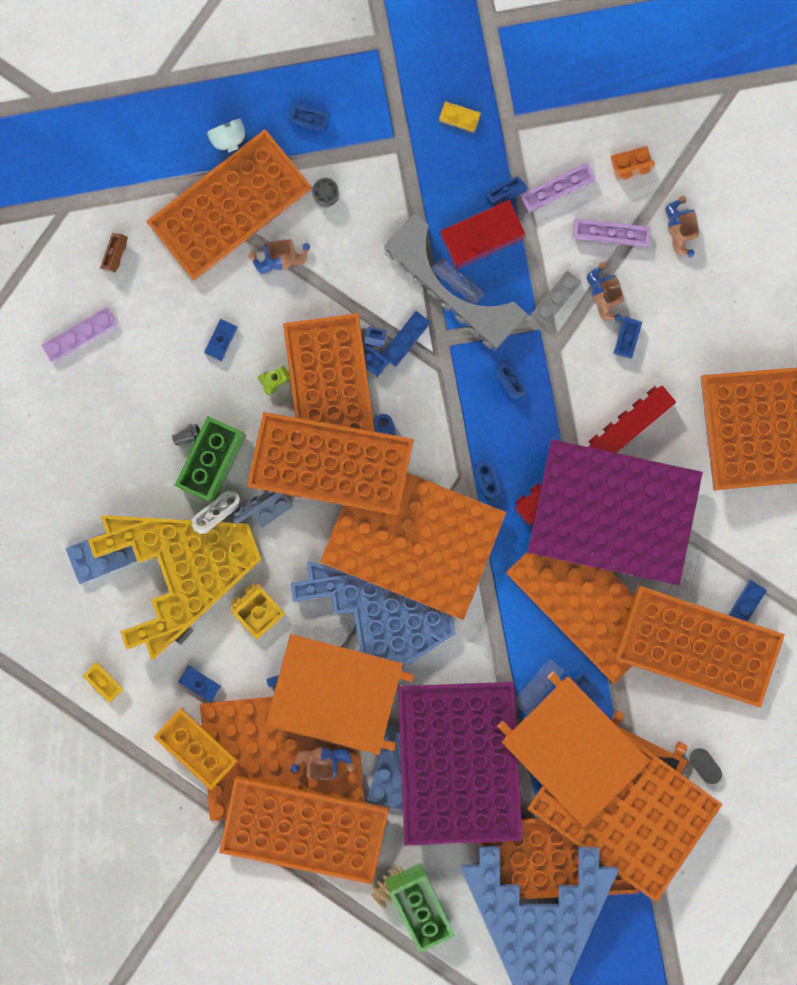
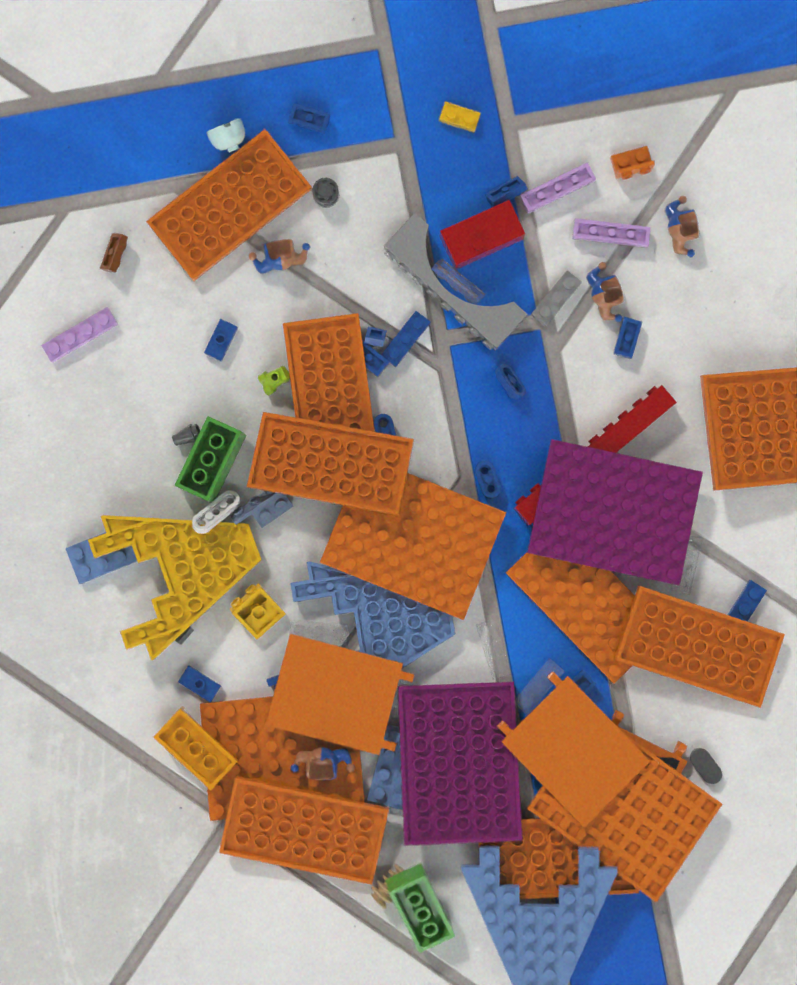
(103, 682): yellow plate -> none

